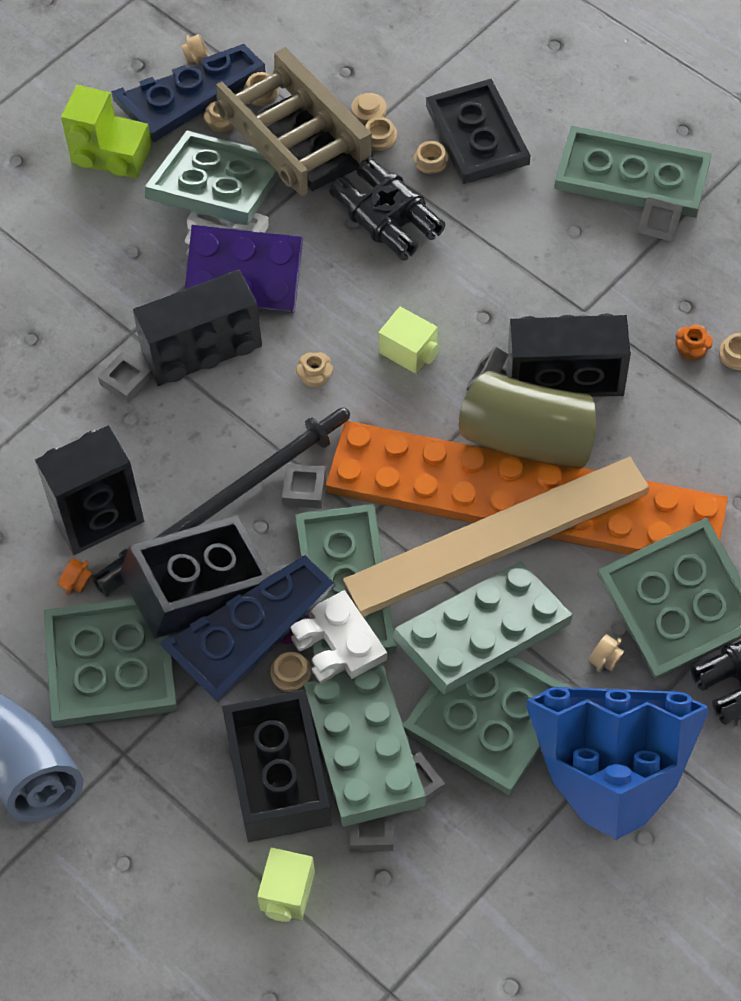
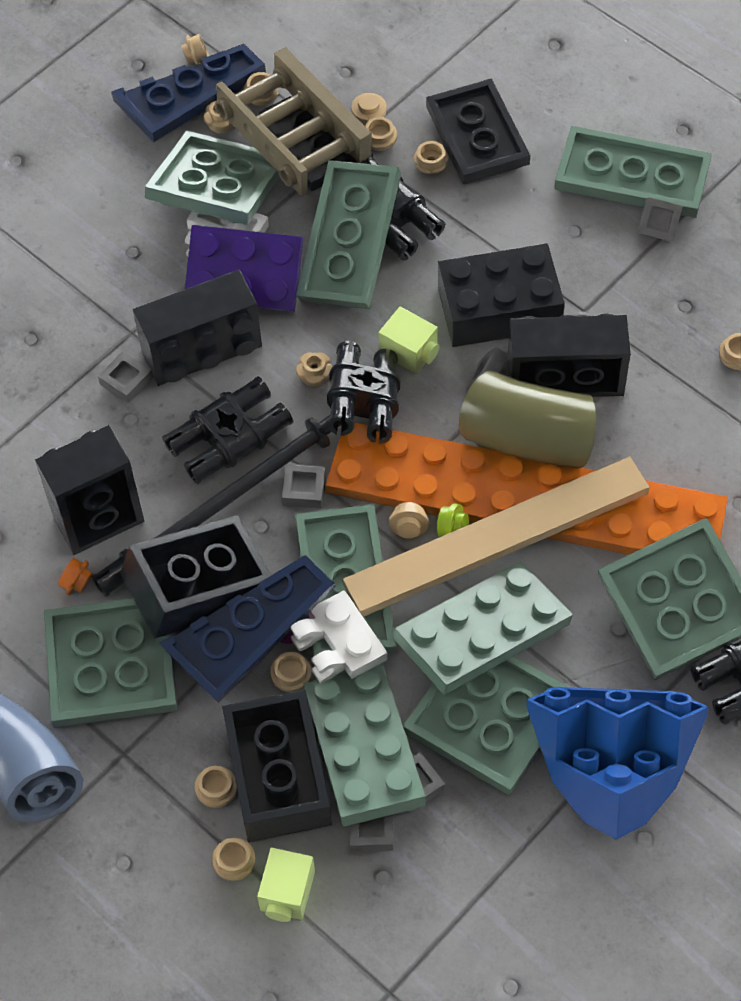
(102, 139): lime brick -> none
(215, 786): none -> tan plate
(230, 415): none -> black pin
(233, 859): none -> tan plate
(349, 234): none -> sand green plate
(363, 392): none -> black pin
(408, 520): none -> tan plate
(451, 519): none -> lime plate
(493, 287): none -> black brick
(606, 654): tan plate -> none
(693, 349): orange plate -> none

